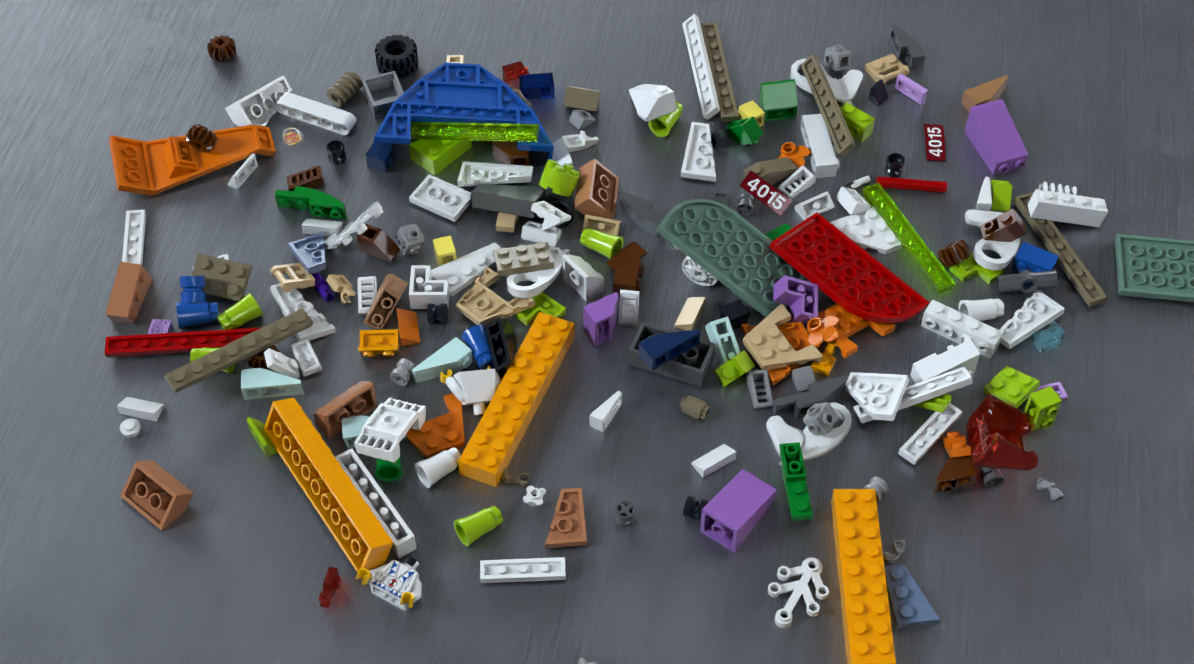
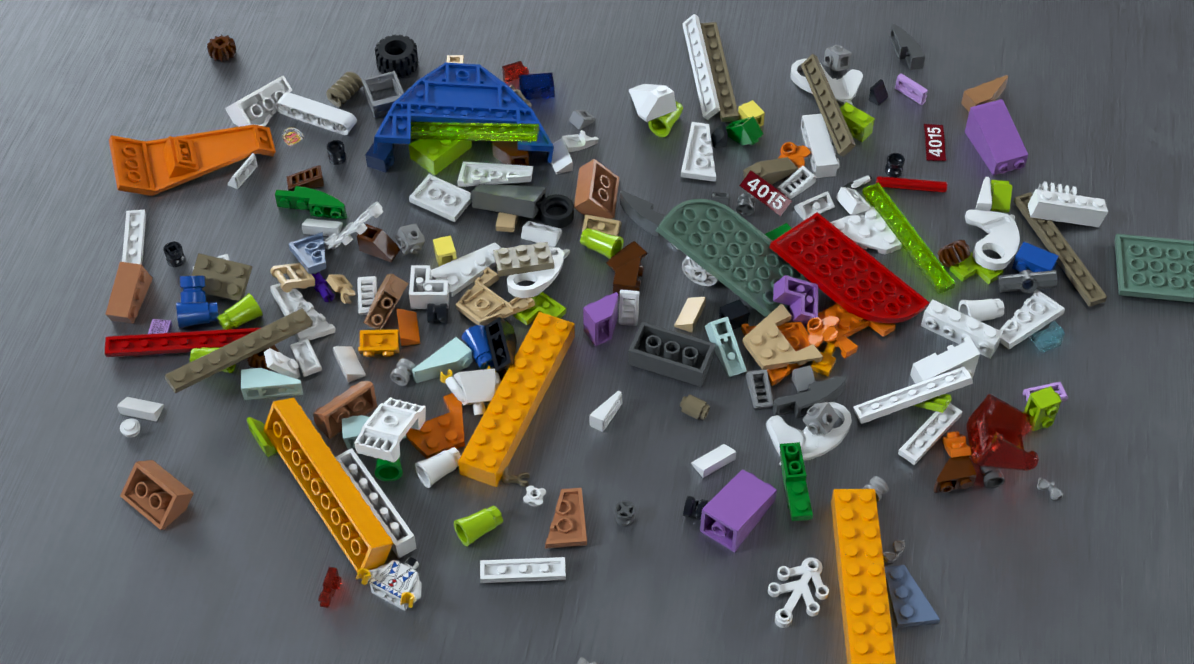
(174, 254): none -> black wheel
(201, 138): reddish brown gear -> none
(349, 363): none -> white slope
(551, 214): white slope -> none
(559, 178): lime brick -> none
(581, 98): dark tan slope -> none
(581, 277): white slope -> none
(667, 346): dark blue slope -> none
(734, 368): lime slope -> none
(778, 100): green slope -> none
(878, 393): white plate -> none
(885, 65): tan plate -> none
(1004, 227): reddish brown slope -> none
(1011, 386): lime plate -> none

